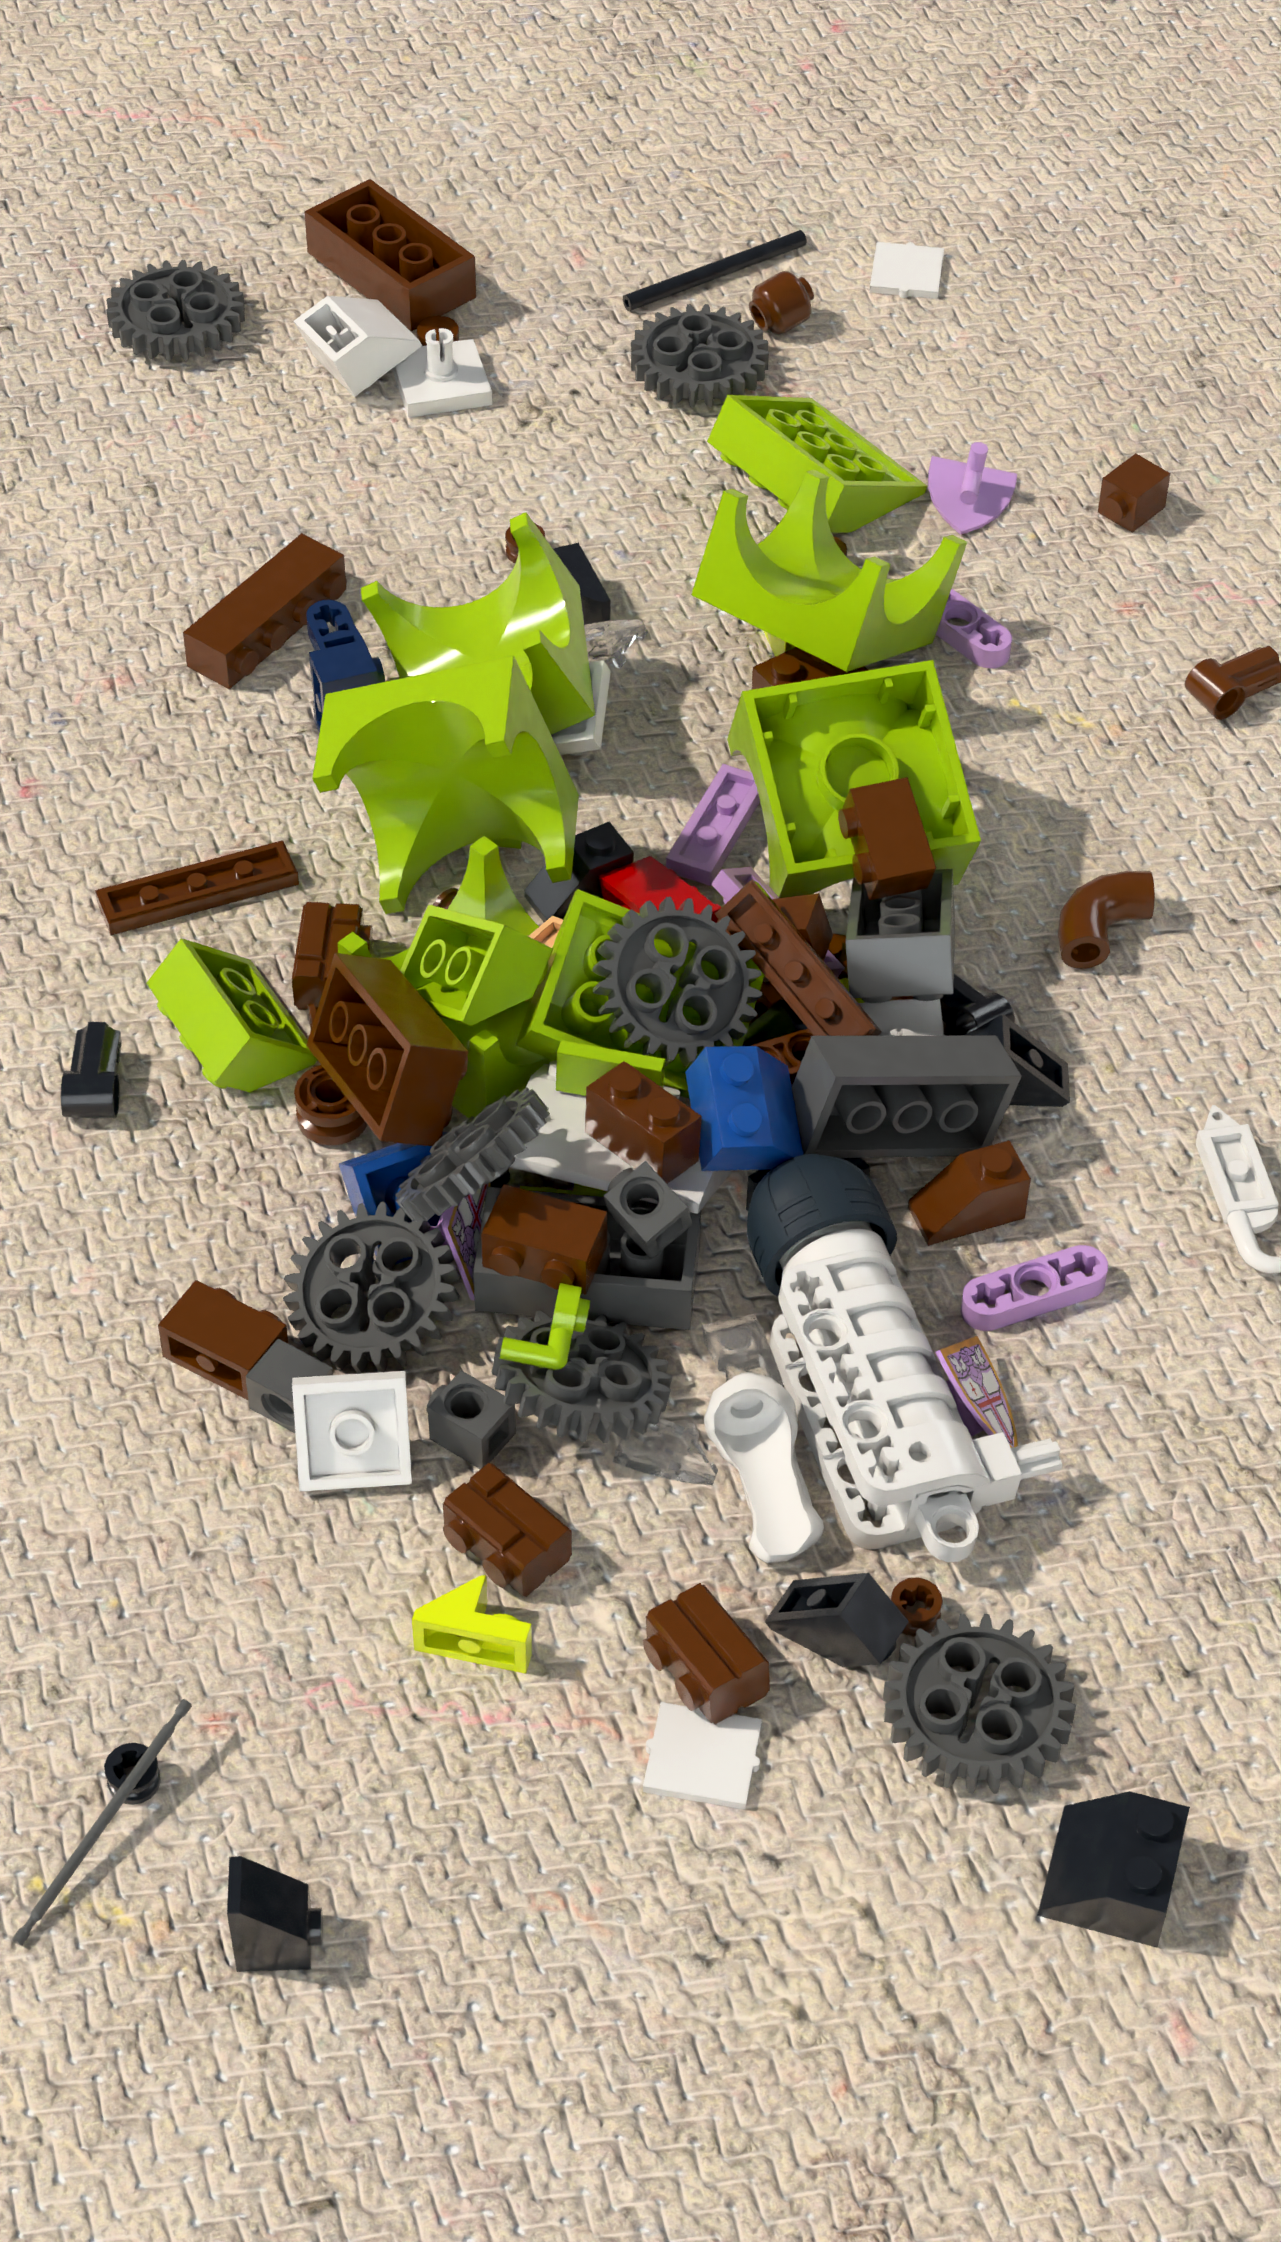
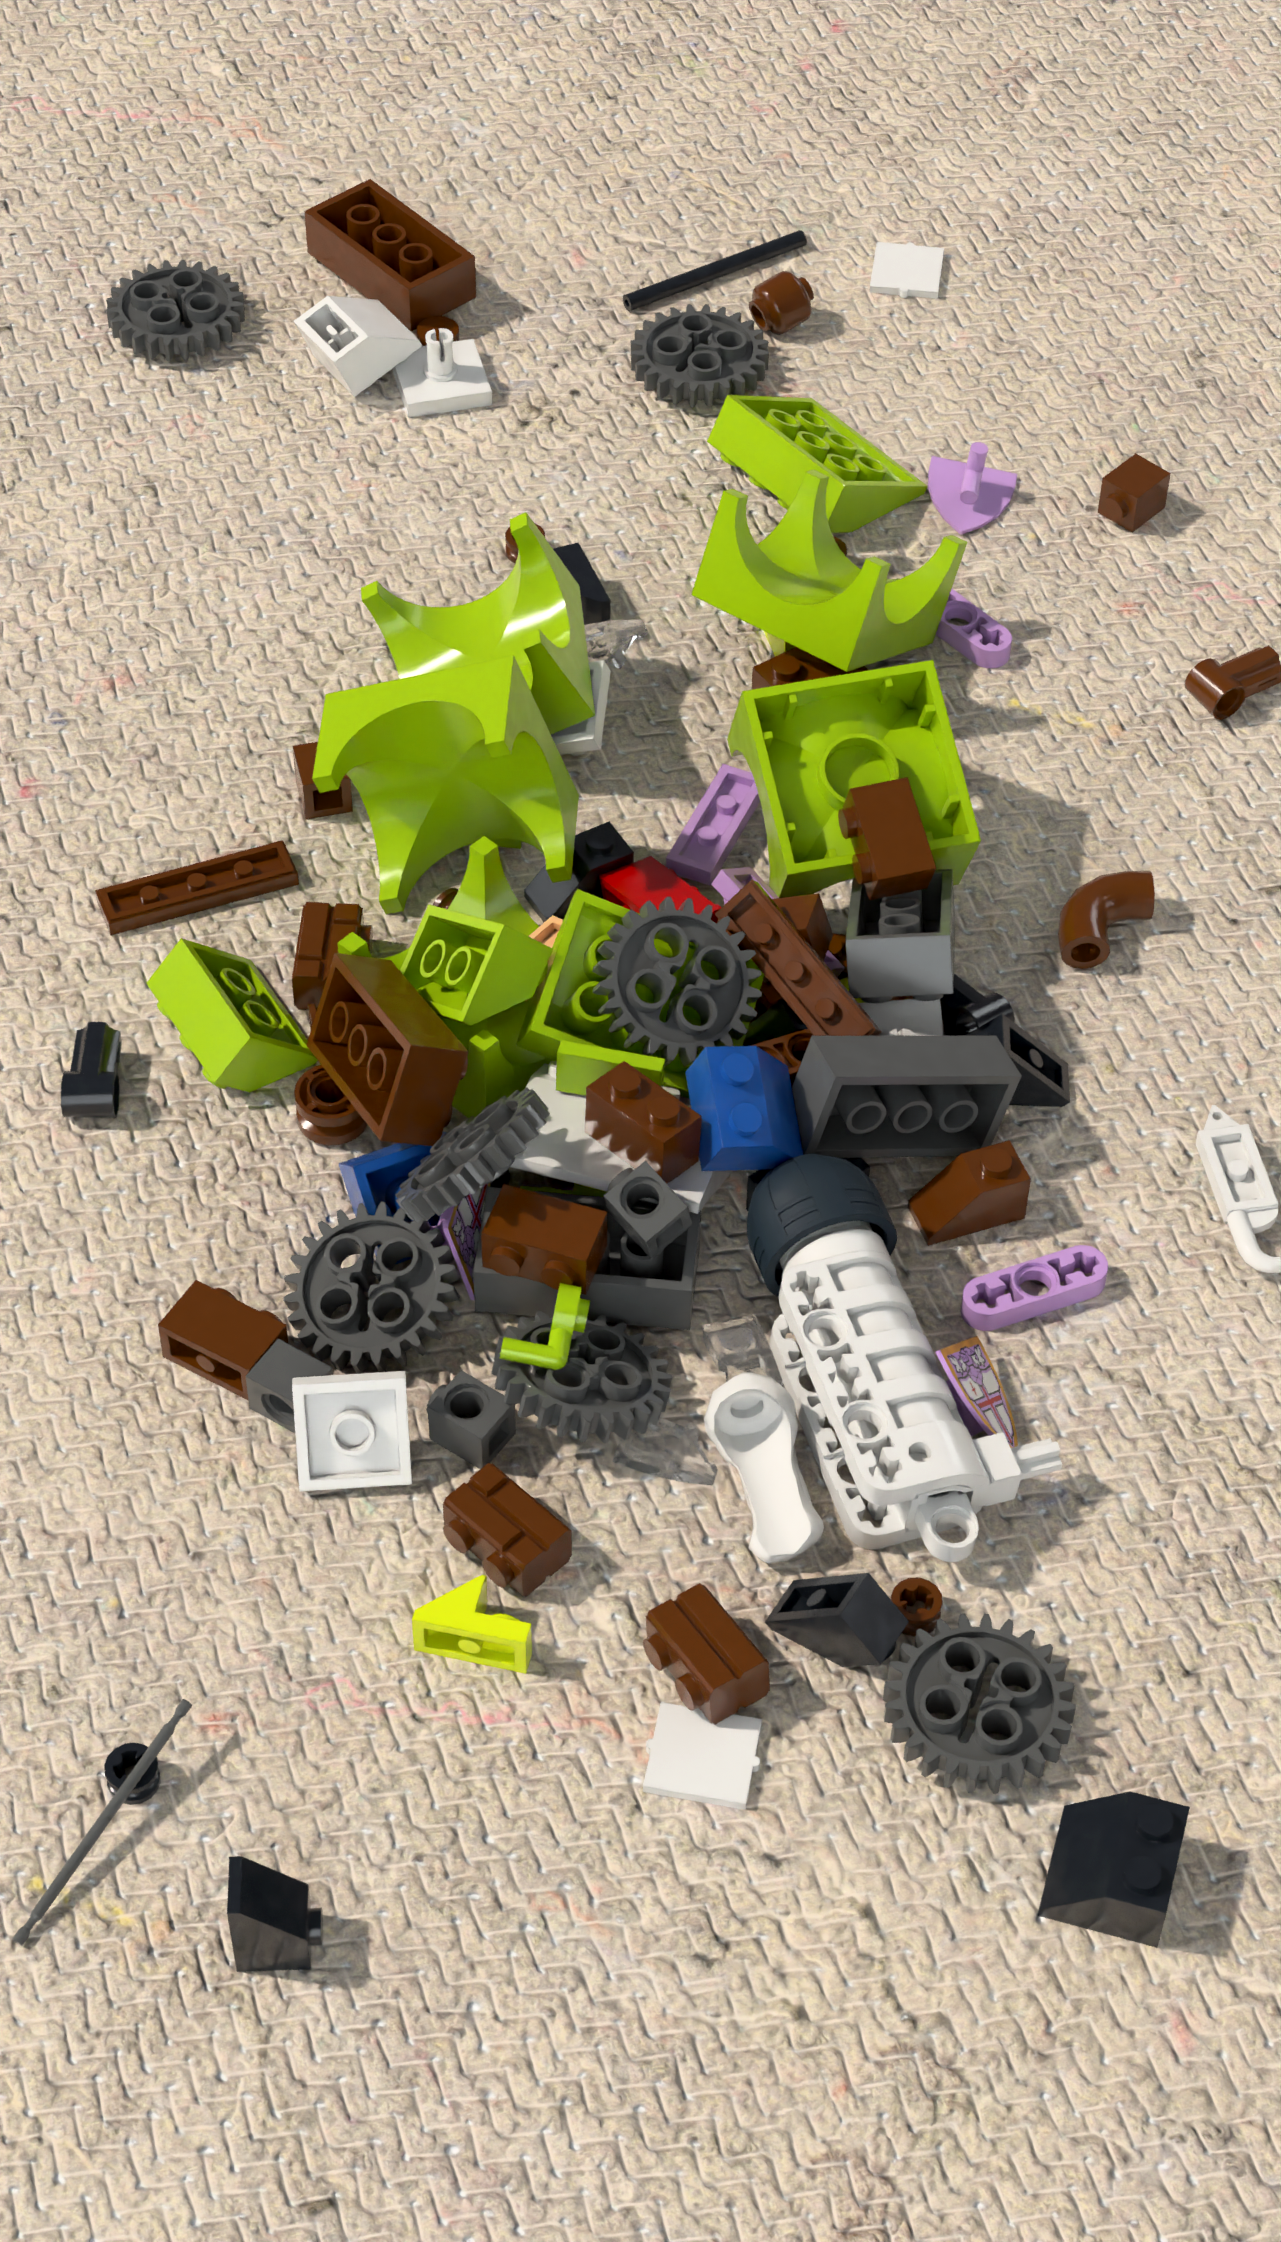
(264, 611): reddish brown brick -> none
(313, 802): none -> reddish brown brick
(339, 657): dark blue brick -> none

